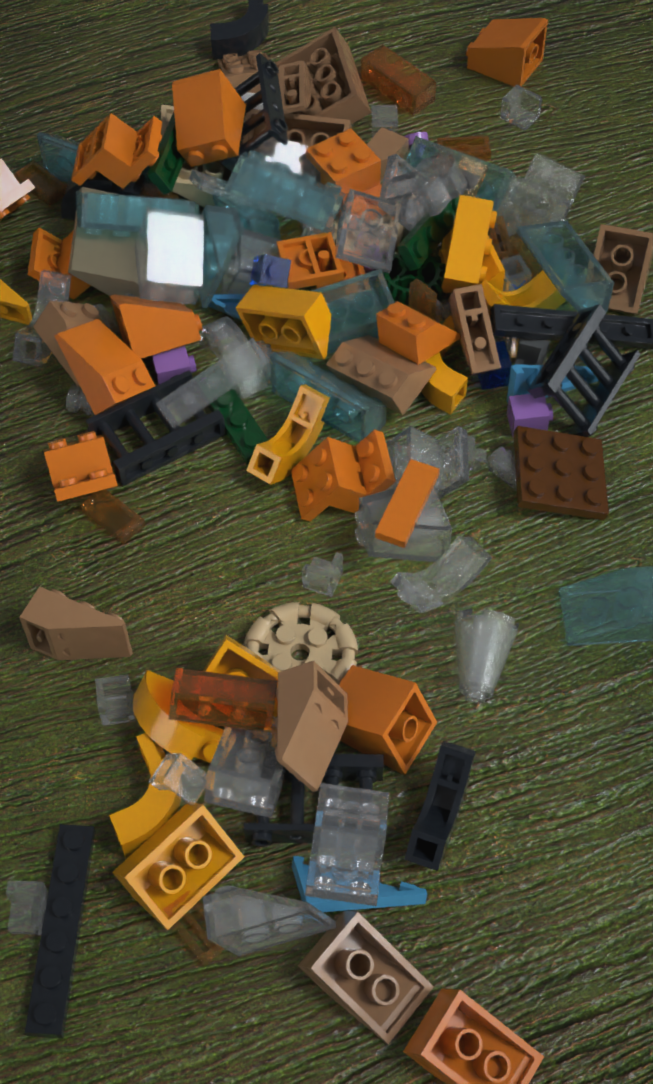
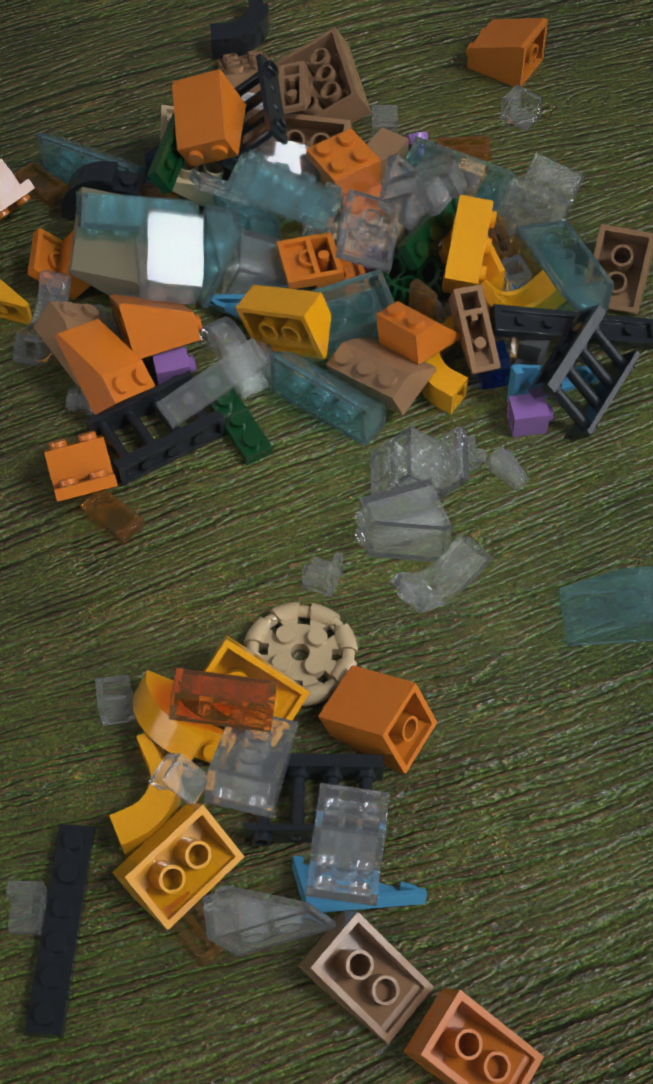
(72, 628): medium nougat slope -> none
(117, 151): orange bracket -> none
(270, 271): clear blue brick -> none
(277, 456): light orange arch -> none
(309, 721): medium nougat slope -> none
(341, 474): orange bracket -> none
(398, 79): clear orange brick -> none
(407, 503): orange tile -> none
(441, 807): black arch -> none
(482, 651): clear cone -> none
(560, 473): reddish brown plate -> none

